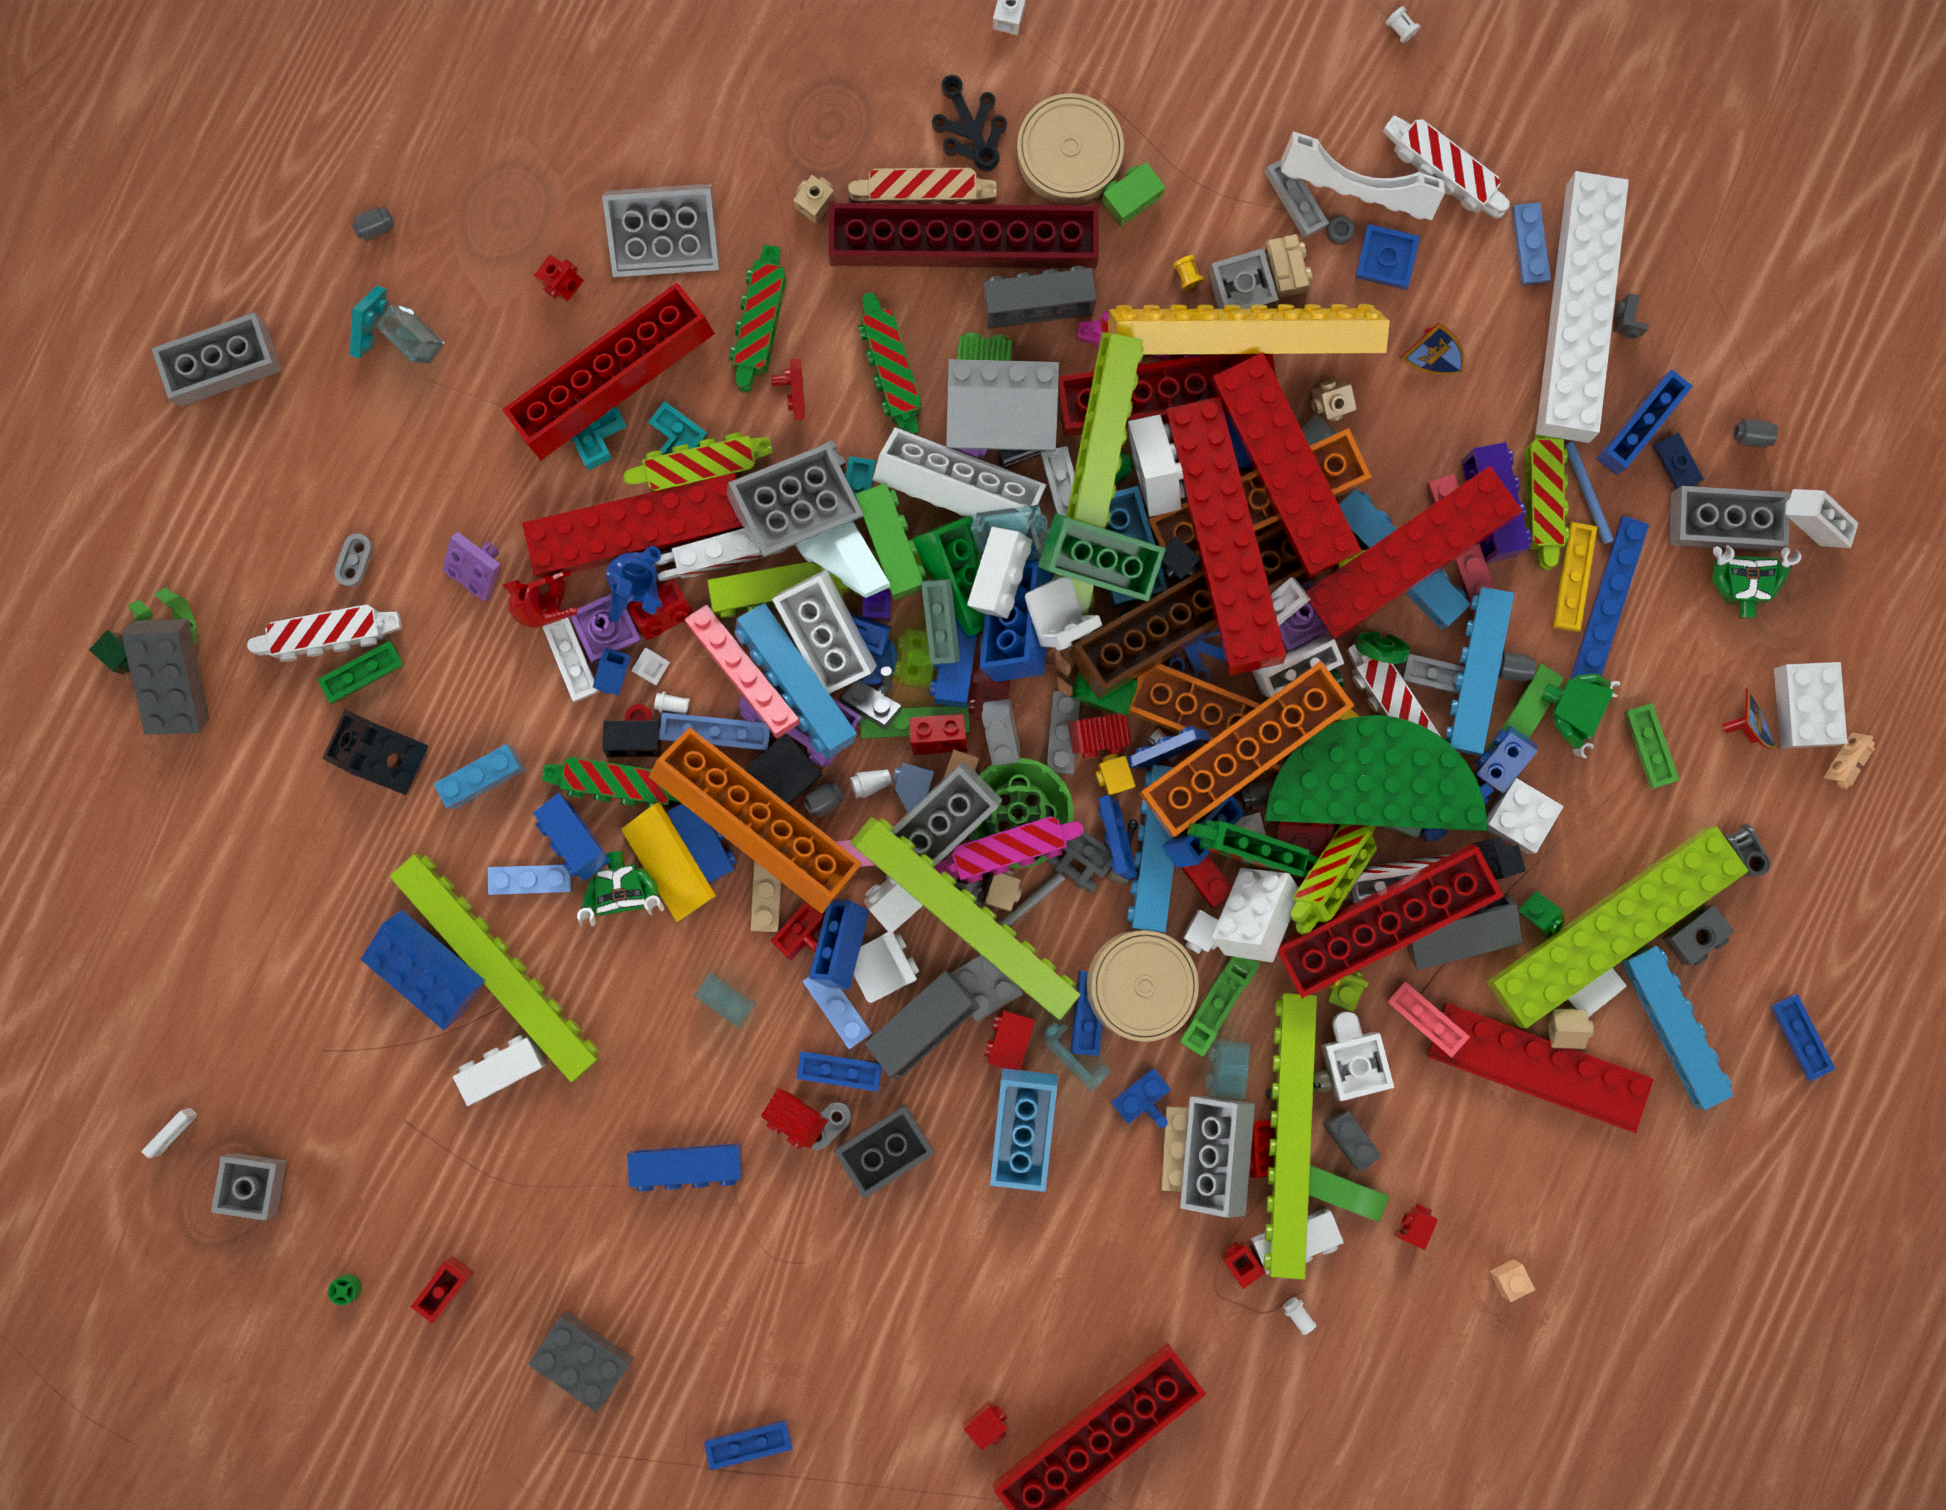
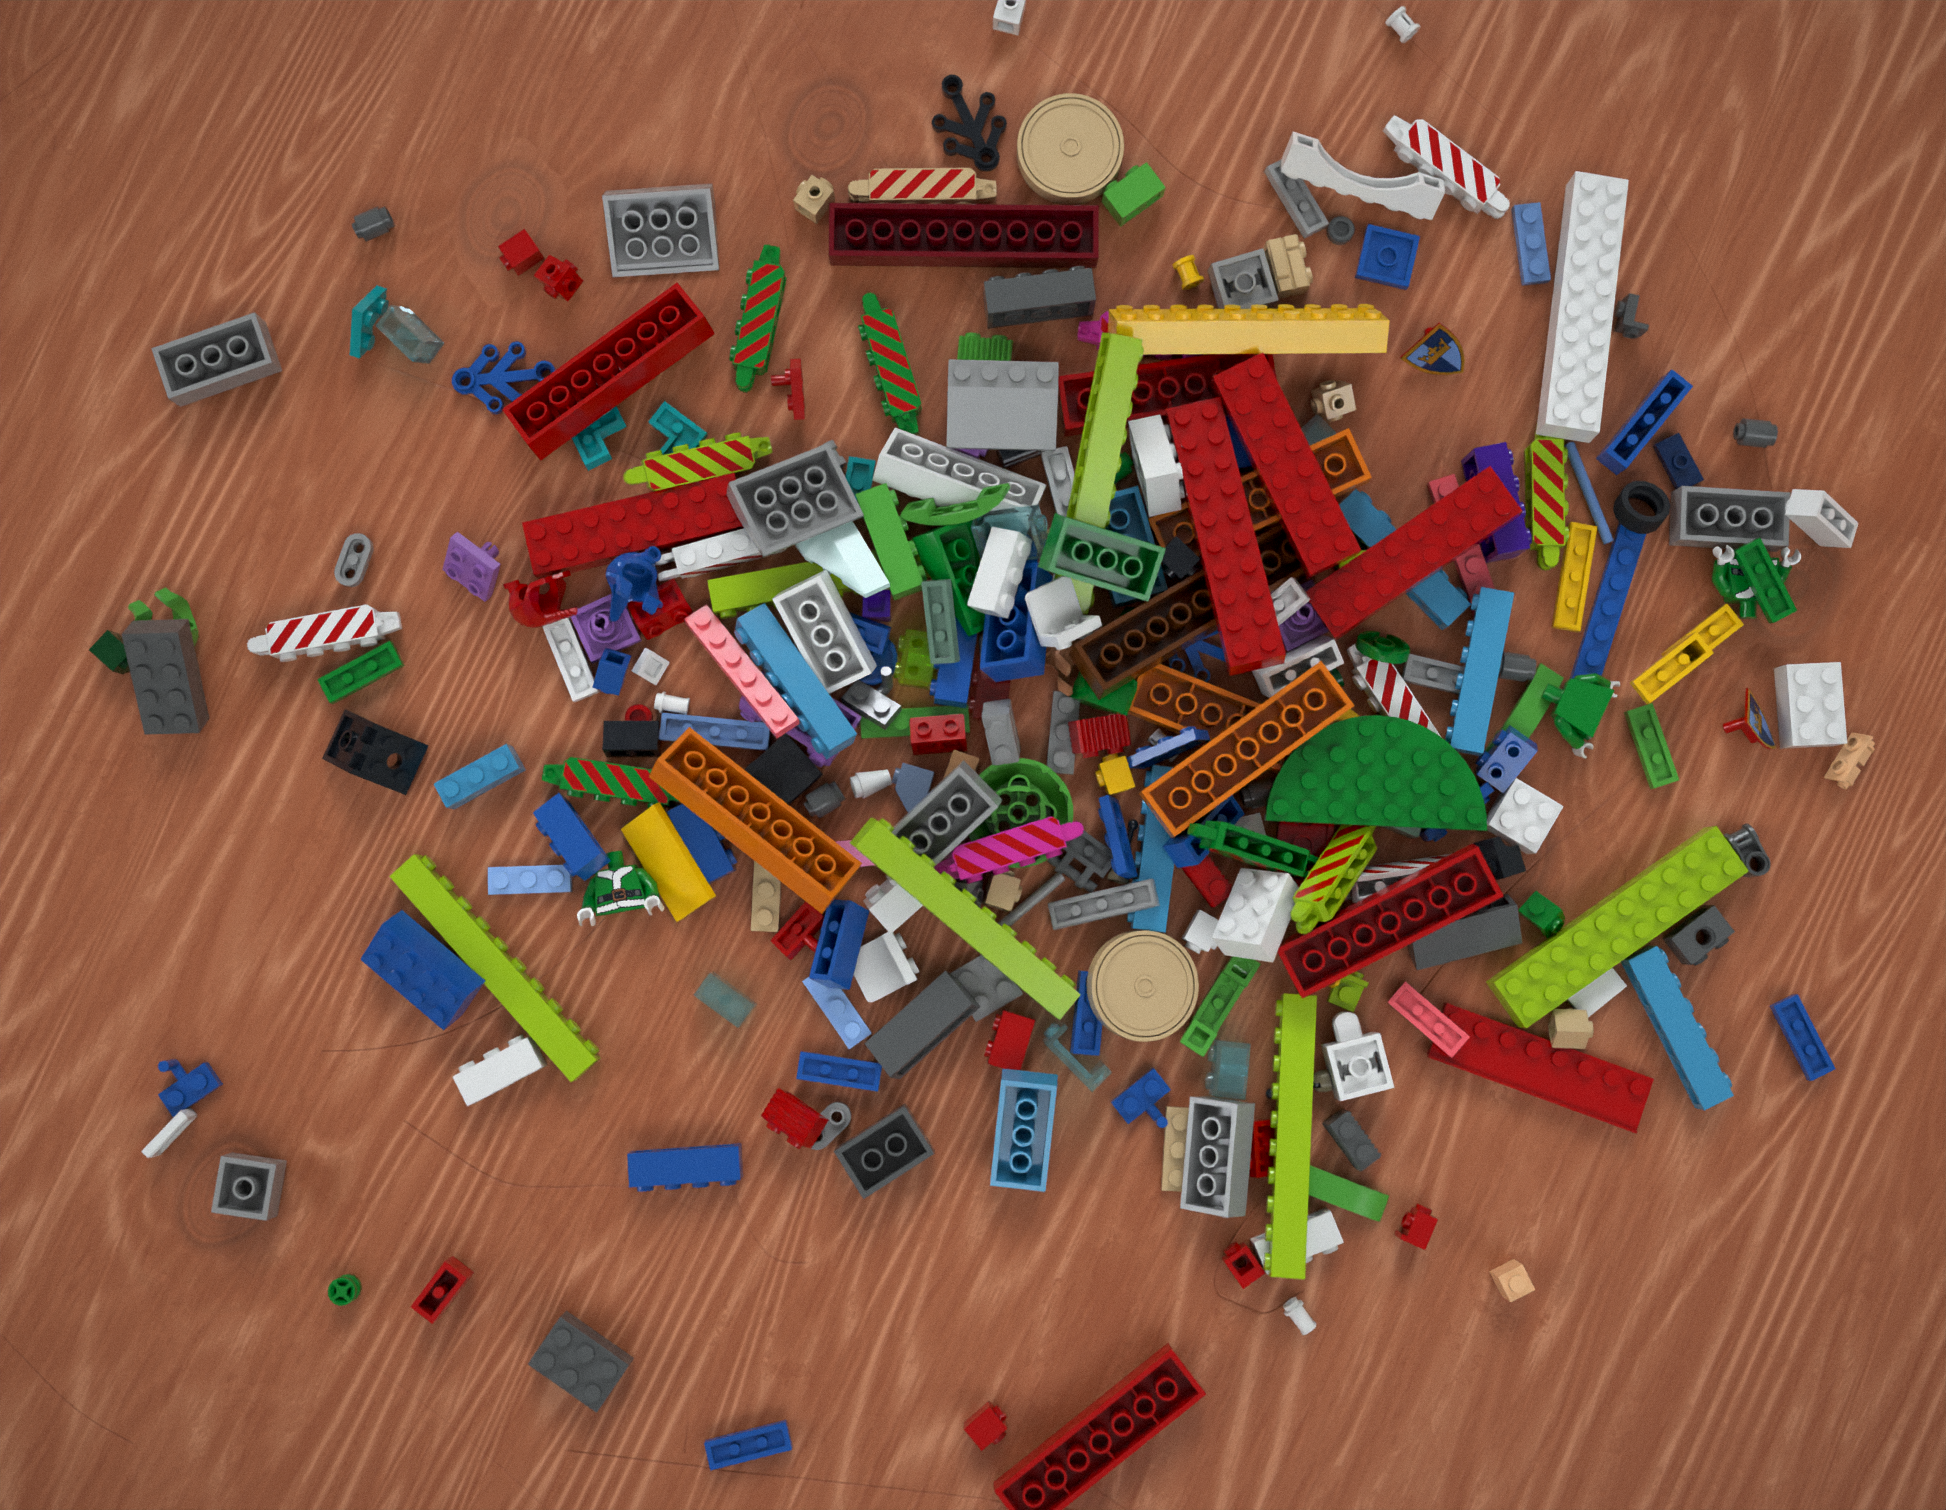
(189, 1087): none -> blue plate
(498, 376): none -> blue plant
(520, 253): none -> red brick
(927, 513): none -> bright green slope
(1103, 904): none -> light grey tile
(1632, 519): none -> black tyre
(1686, 654): none -> yellow bracket
(1764, 580): none -> green plate

